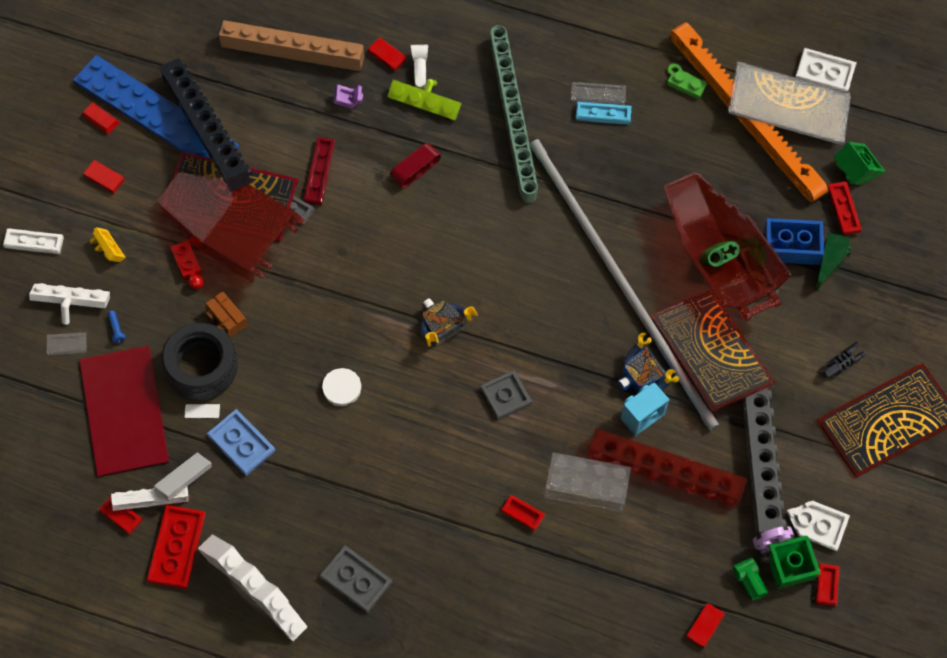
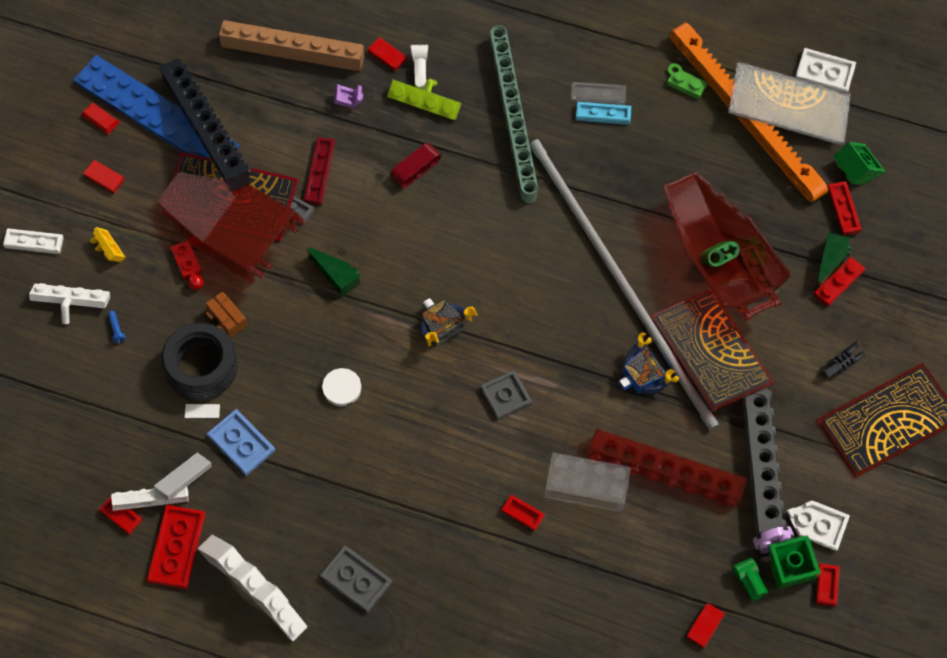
(67, 343): clear tile -> none
(124, 411): dark red piece -> none
(336, 271): none -> dark green slope
(644, 408): medium azure brick -> none
(796, 240): blue brick -> none
(839, 282): none -> red plate

